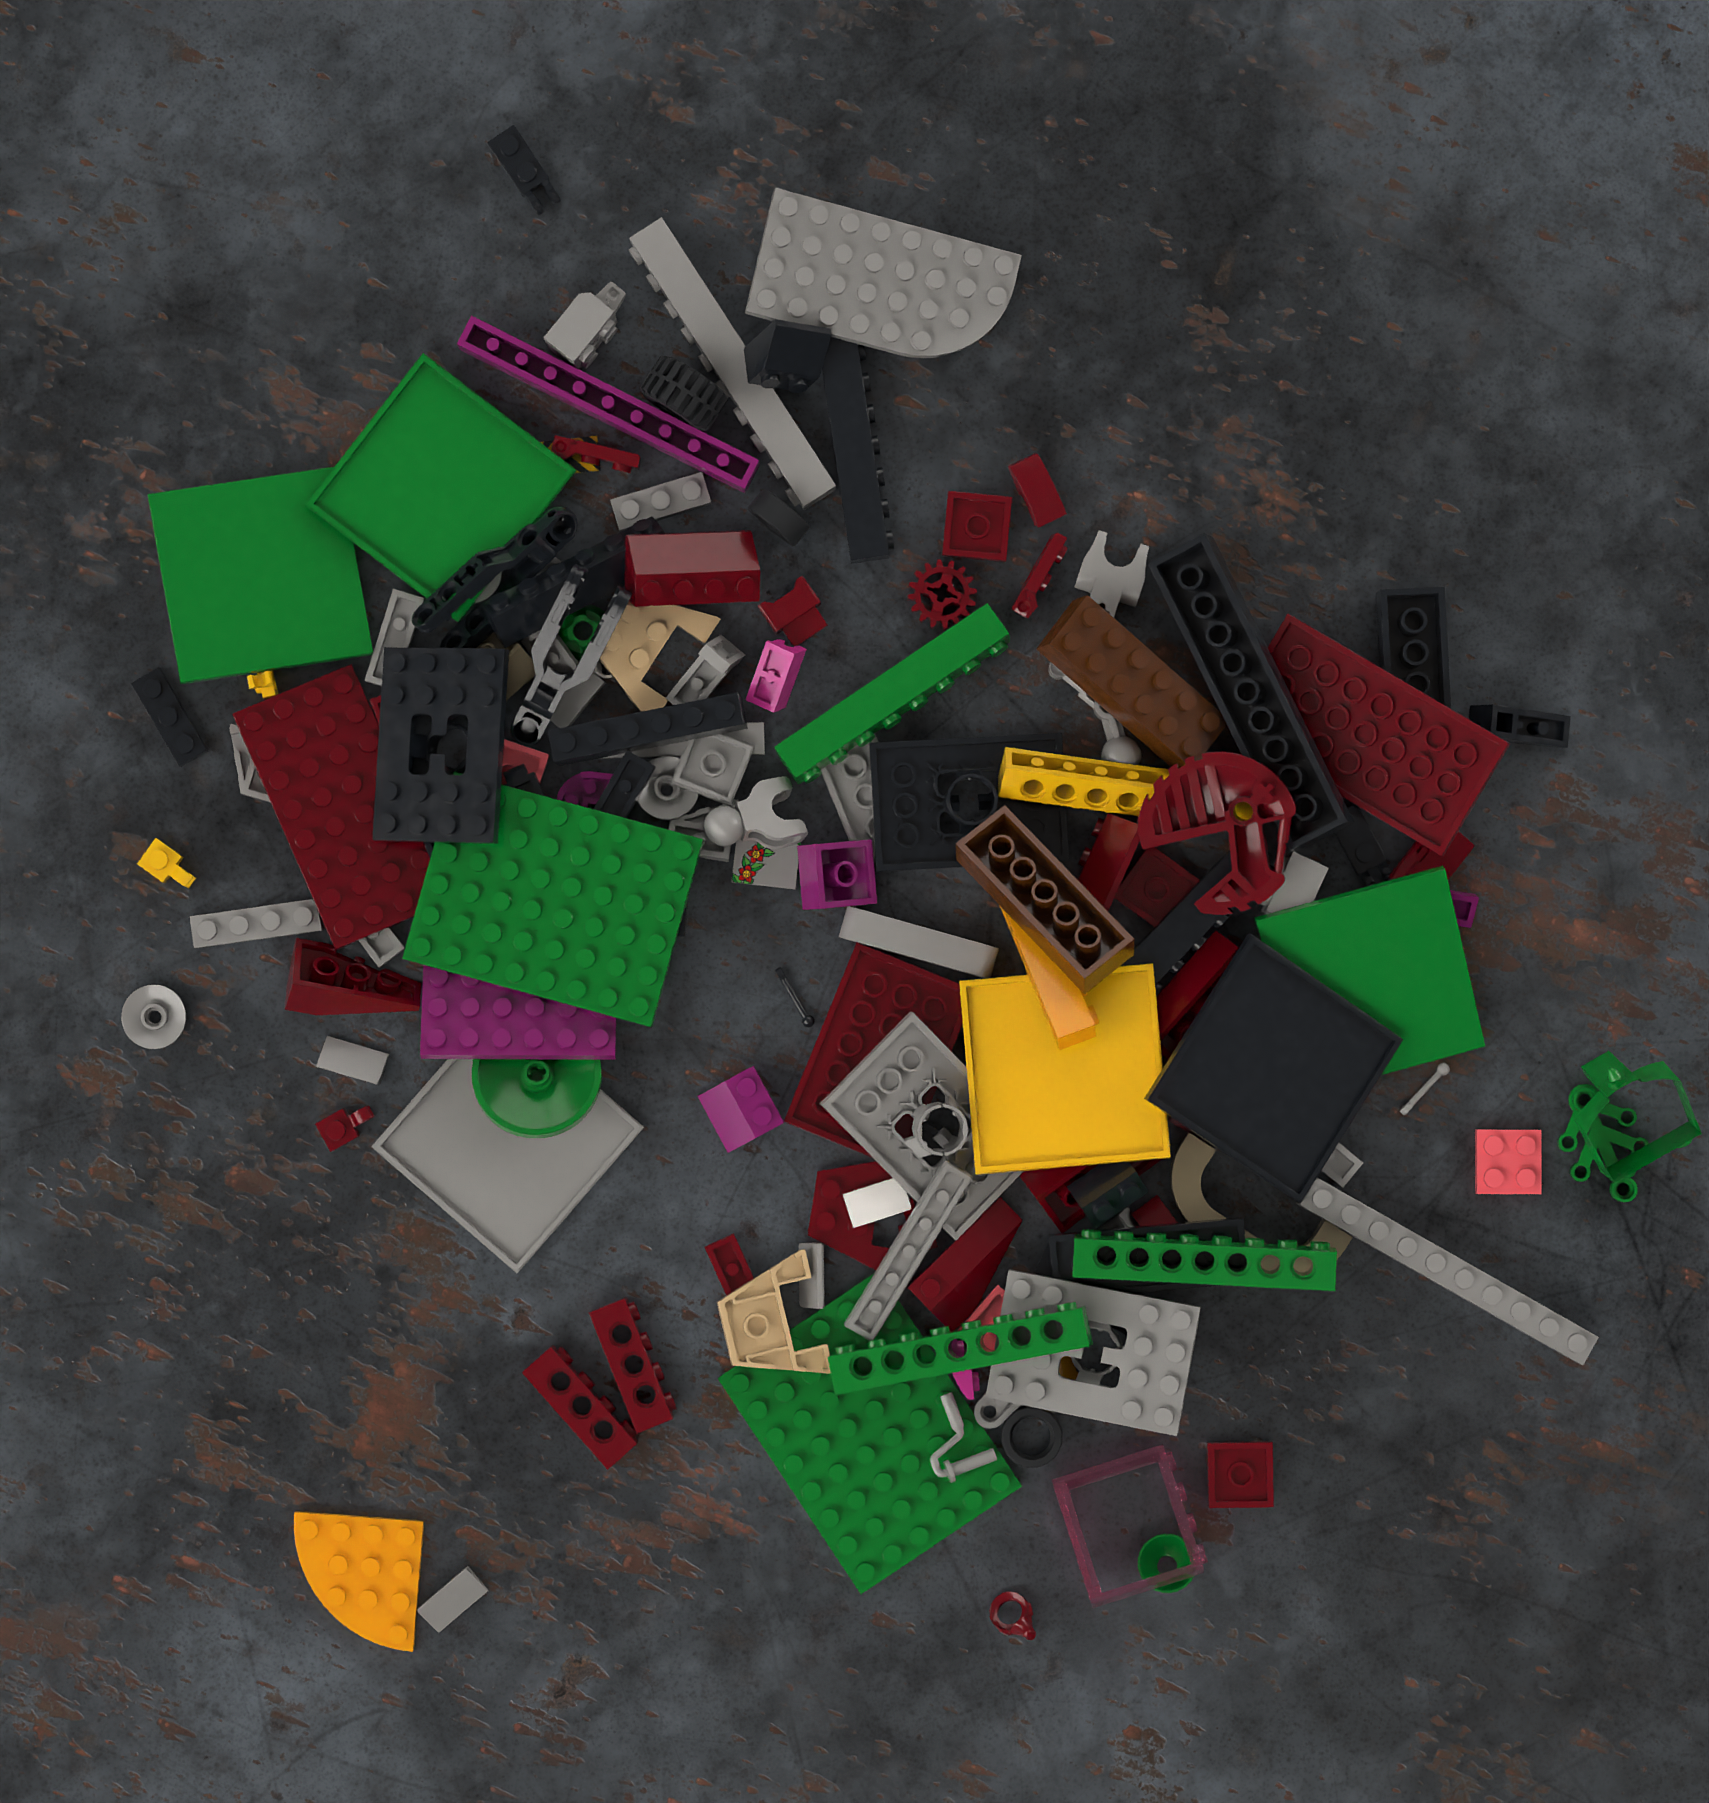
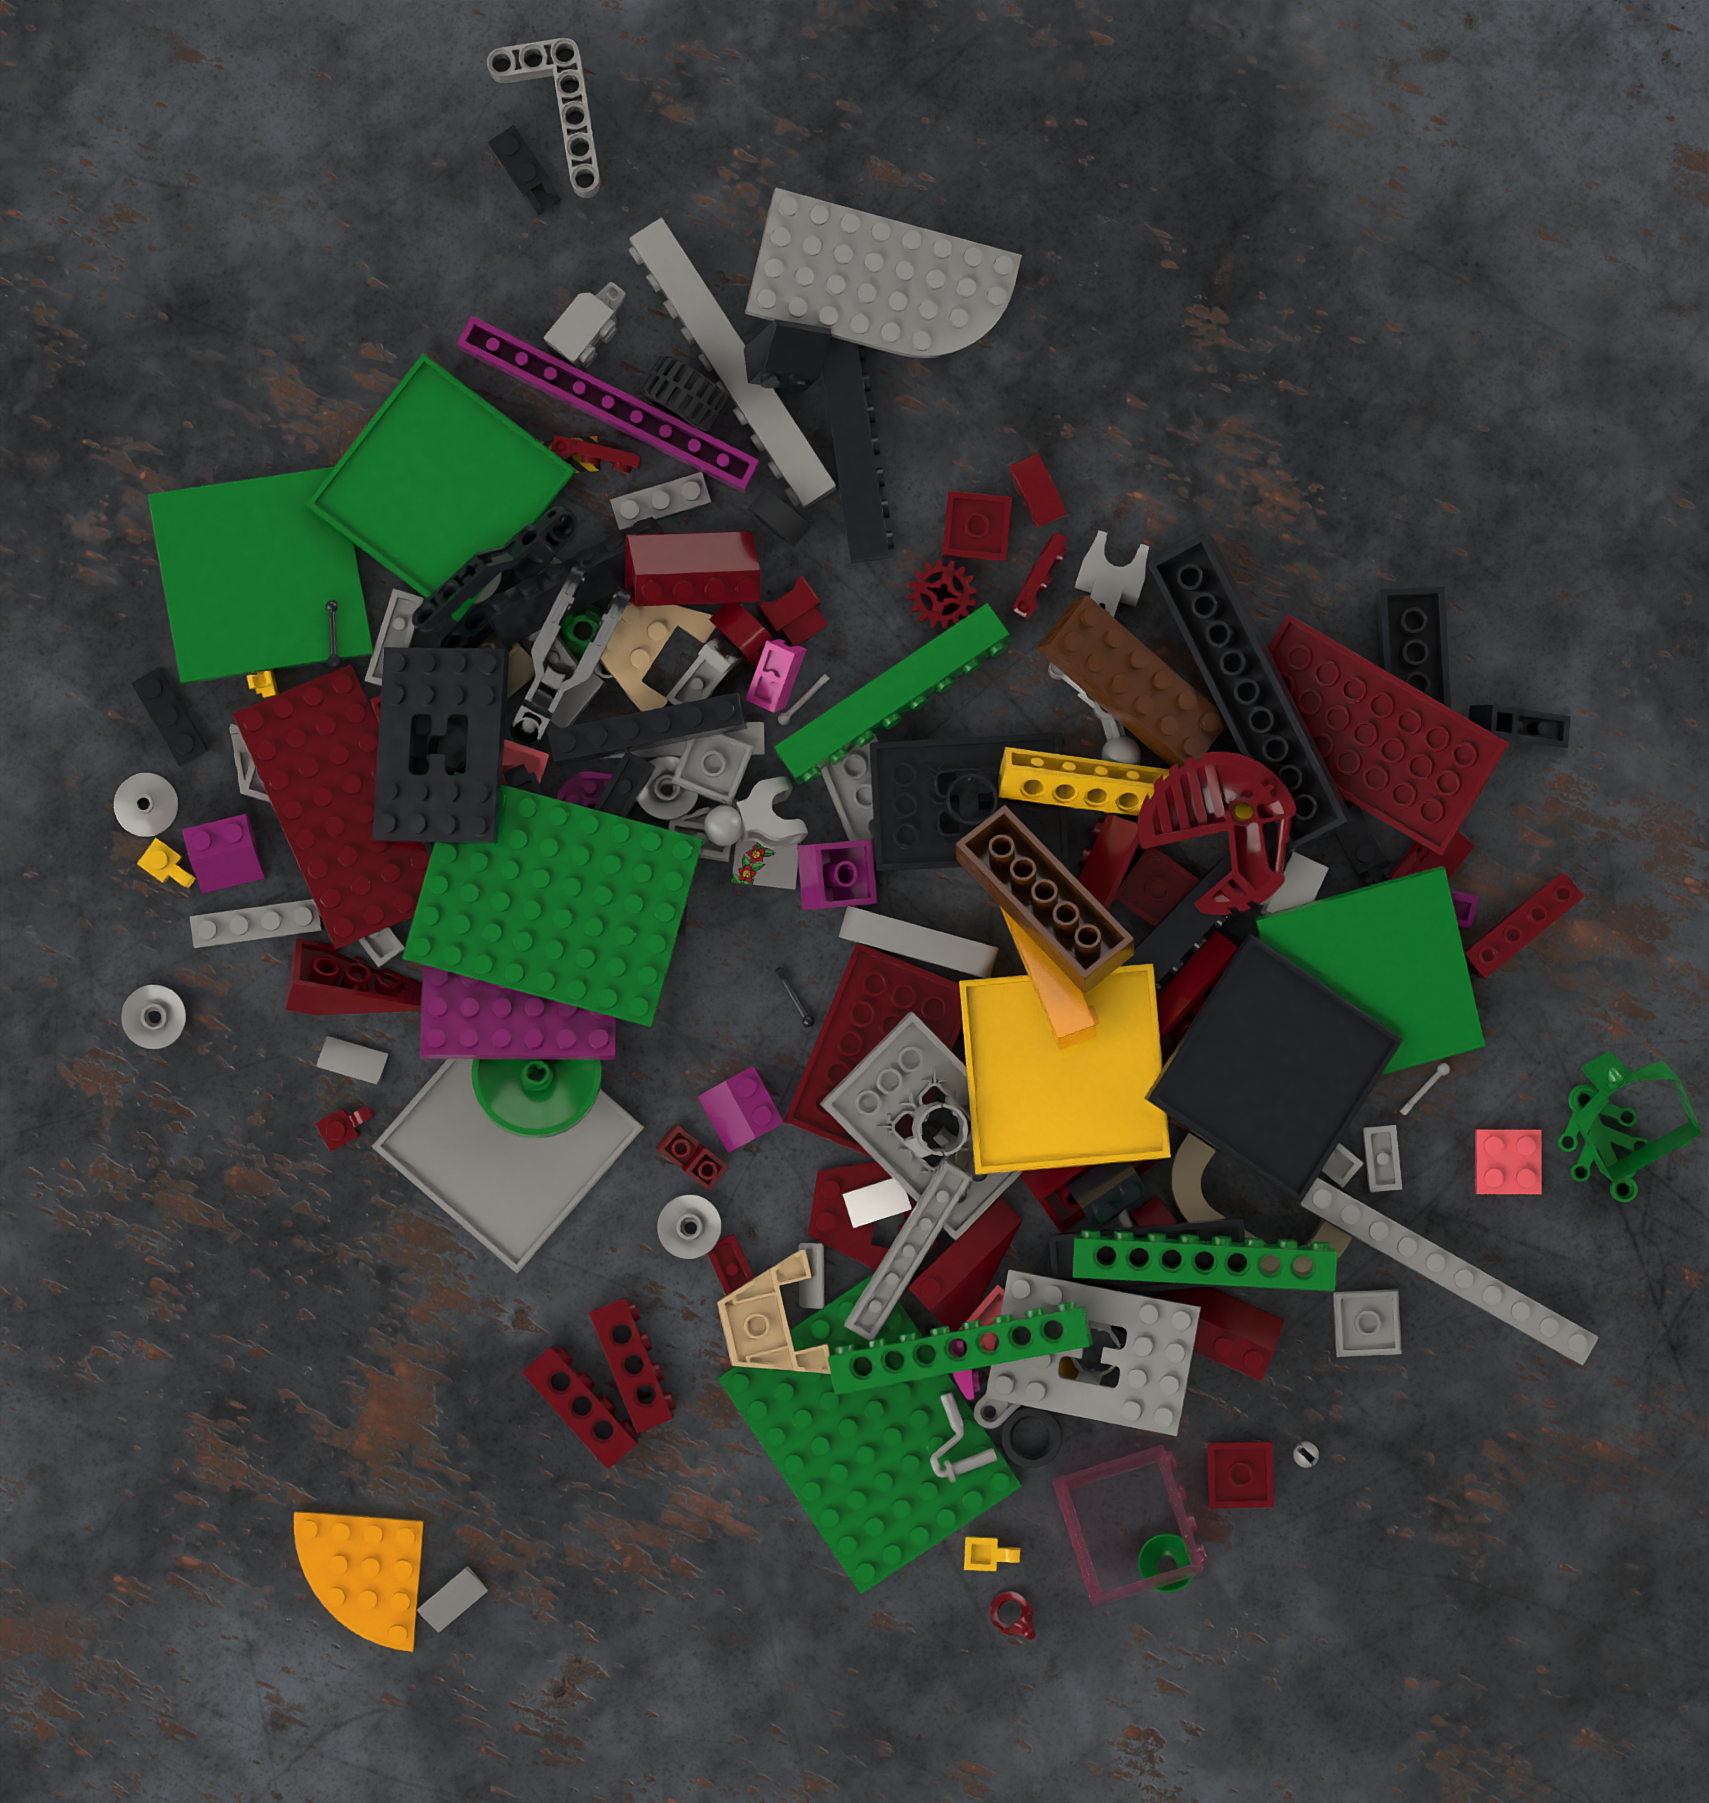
(162, 806): none -> light grey dish
(224, 853): none -> magenta slope
(333, 660): none -> black hinge
(567, 102): none -> light grey beam
(675, 1218): none -> light grey dish
(692, 1157): none -> dark red slope
(741, 630): none -> dark red brick
(784, 718): none -> light grey hinge
(984, 1553): none -> yellow plate
(1231, 1329): none -> dark red slope
(1302, 1460): none -> light grey hinge
(1367, 1322): none -> light grey tile
(1382, 1158): none -> light grey plate
(1522, 925): none -> dark red brick

